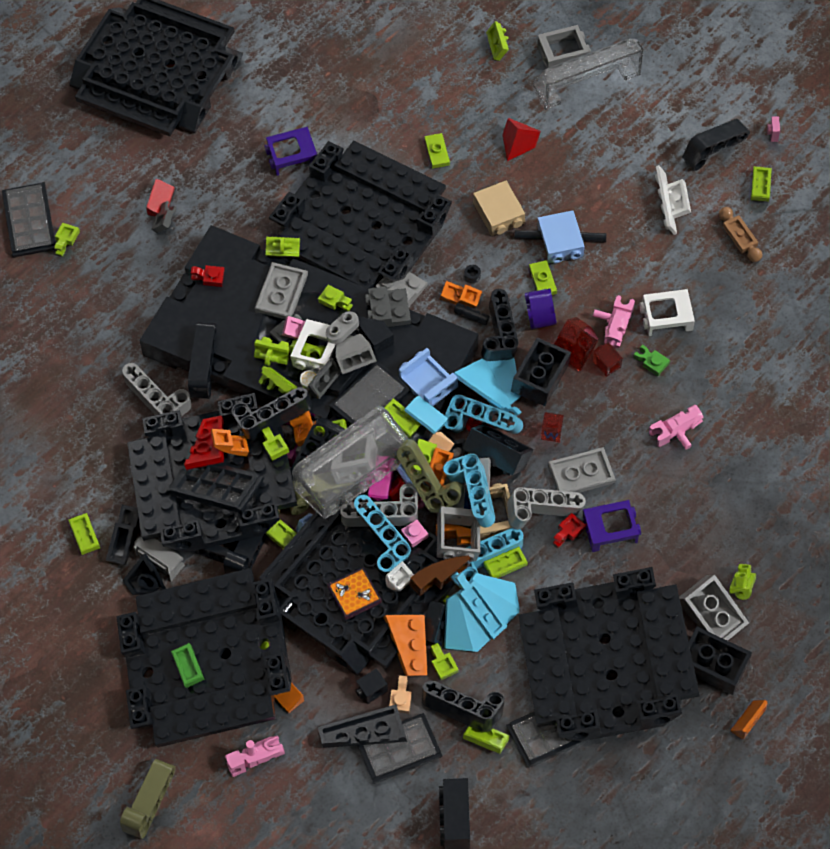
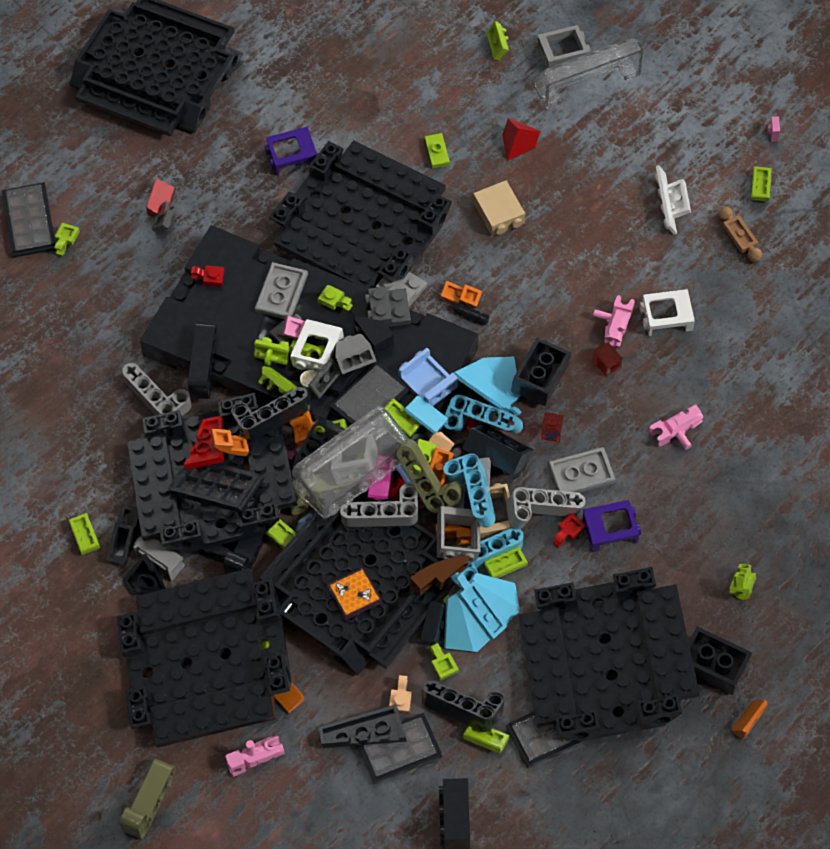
(187, 665): bright green tile -> none
(273, 445): lime plate -> none
(282, 247): lime hips -> none
(343, 327): light grey plate -> none
(371, 686): black brick -> none
(379, 531): medium azure beam -> none
(398, 577): white plate -> none
(410, 641): orange wing -> none
(414, 533): bright pink plate -> none
(472, 279): black bush -> none
(502, 339): black beam -> none
(536, 234): black piece -> none
(540, 308): dark purple brick -> none
(542, 276): lime plate -> none
(561, 237): light blue panel -> none
(579, 340): clear red slope -> none
(652, 361): bright green plate -> none
(713, 608): light grey slope -> none
(714, 141): black beam -> none

